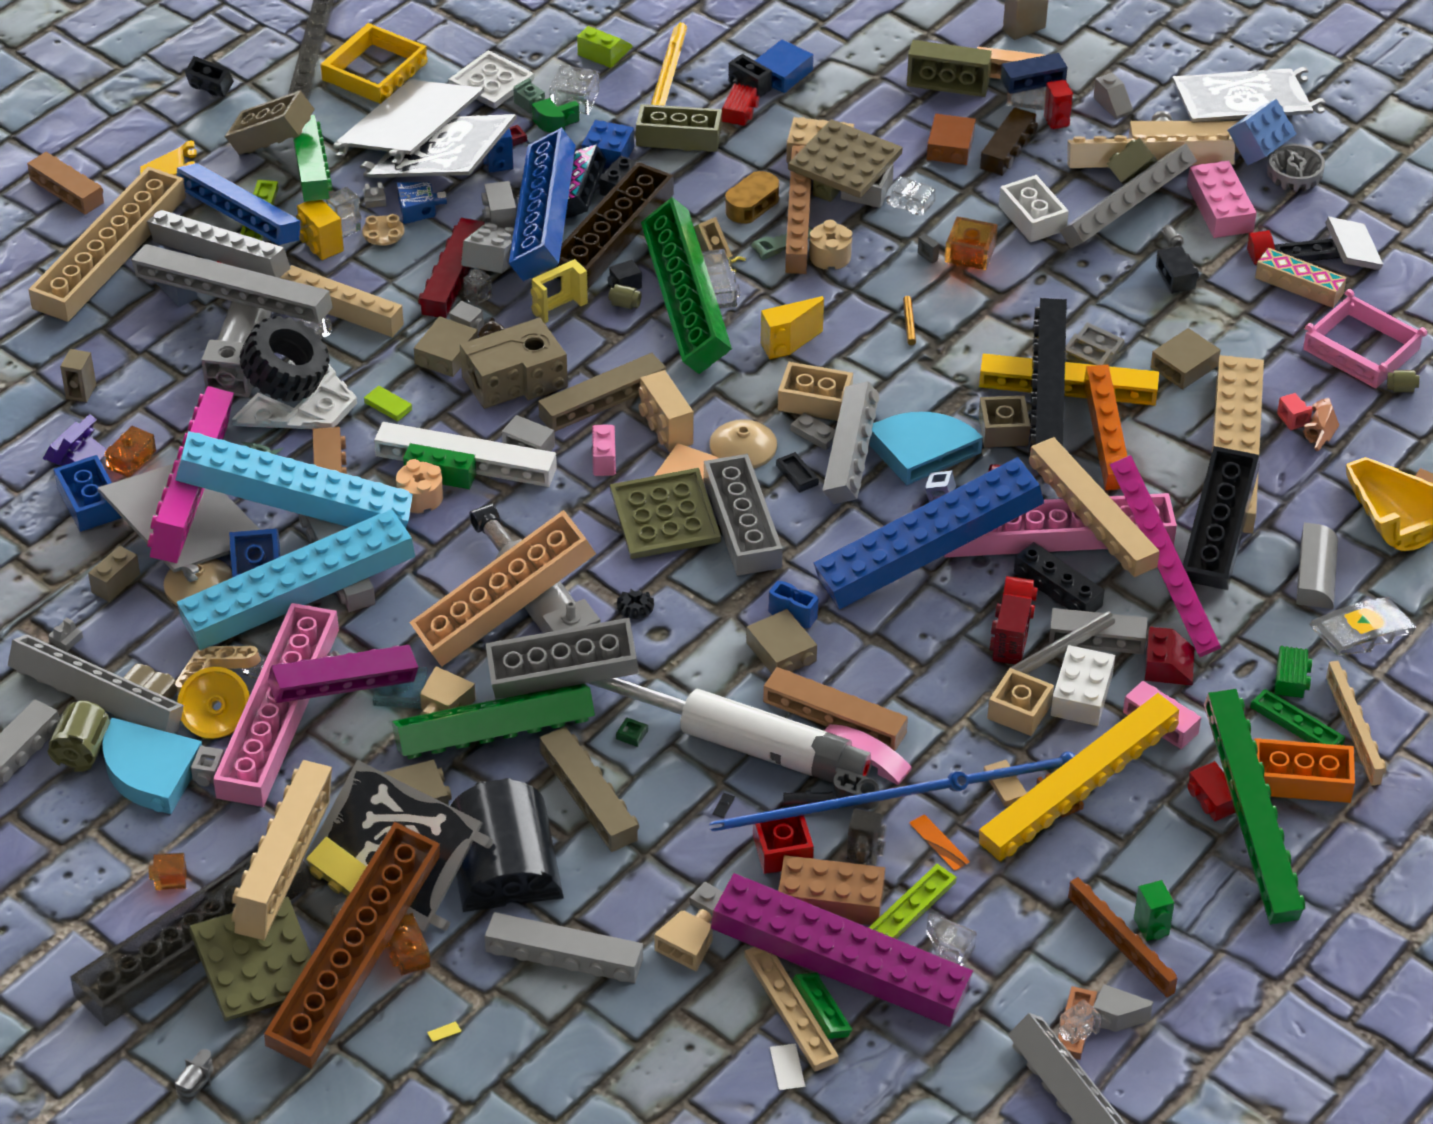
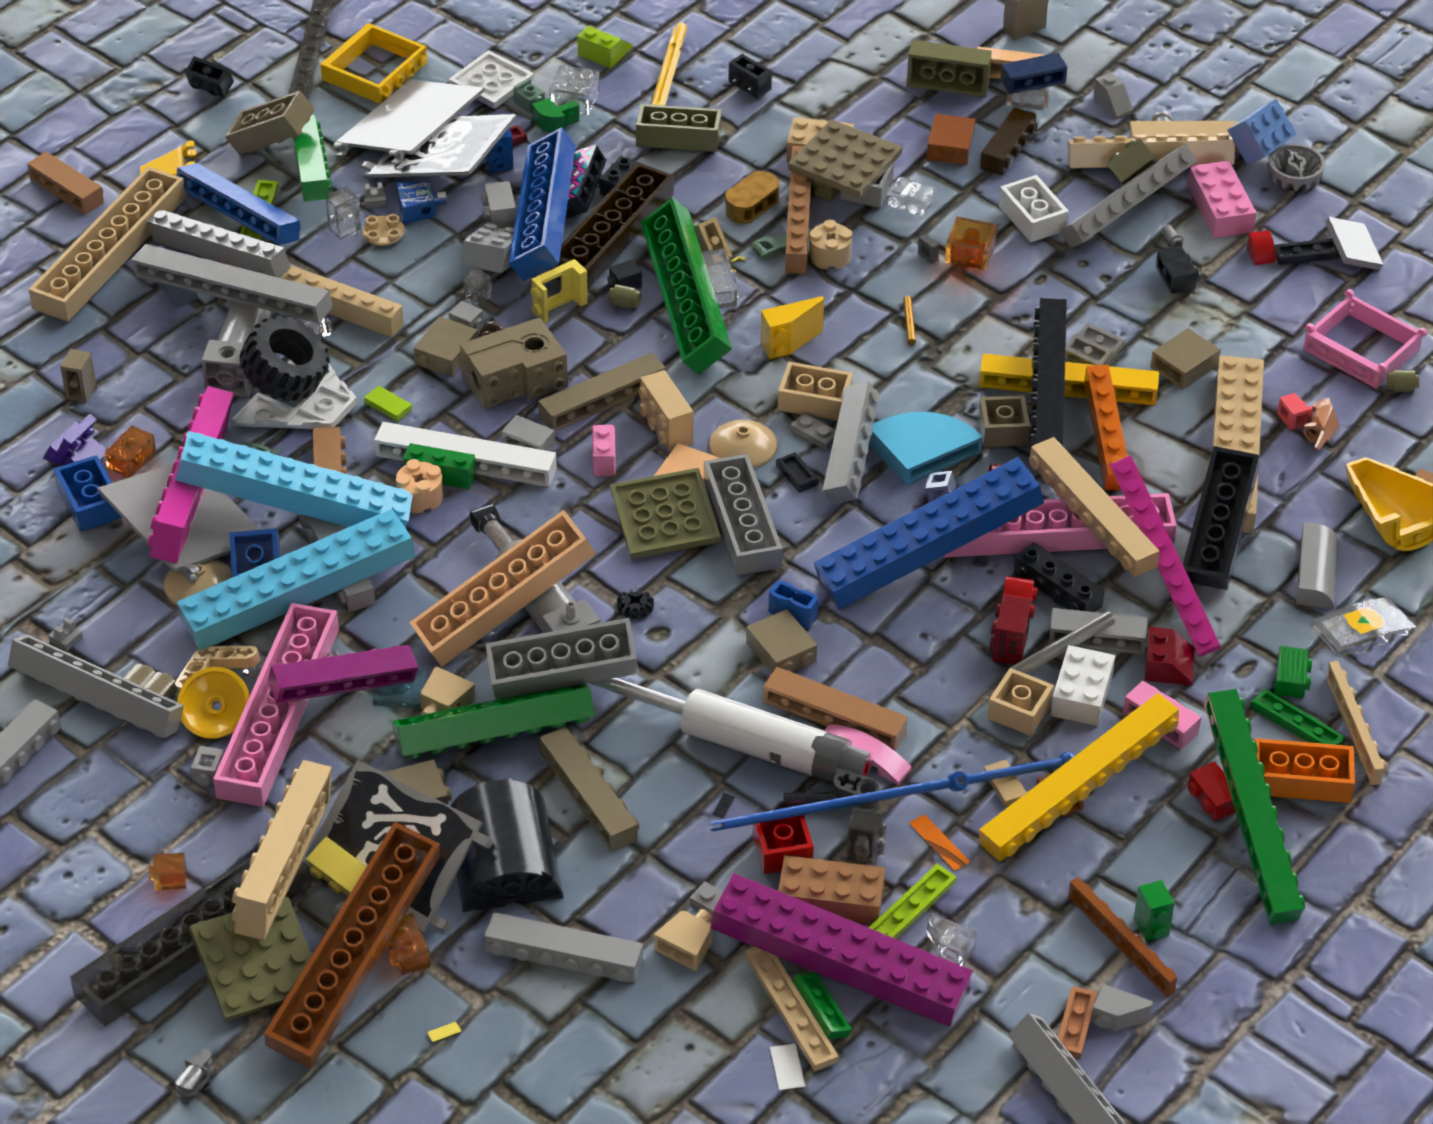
(79, 735): olive cylinder -> none
(114, 573): dark tan brick -> none
(148, 764): medium azure brick -> none
(320, 228): yellow brick -> none
(448, 274): dark red brick -> none
(612, 140): blue brick -> none
(632, 732): dark green tile -> none
(740, 105): red brick -> none
(787, 63): blue brick -> none
(1058, 104): red brick -> none
(1079, 1022): clear brick -> none
(1240, 93): flag -> none
(1300, 277): tan brick -> none

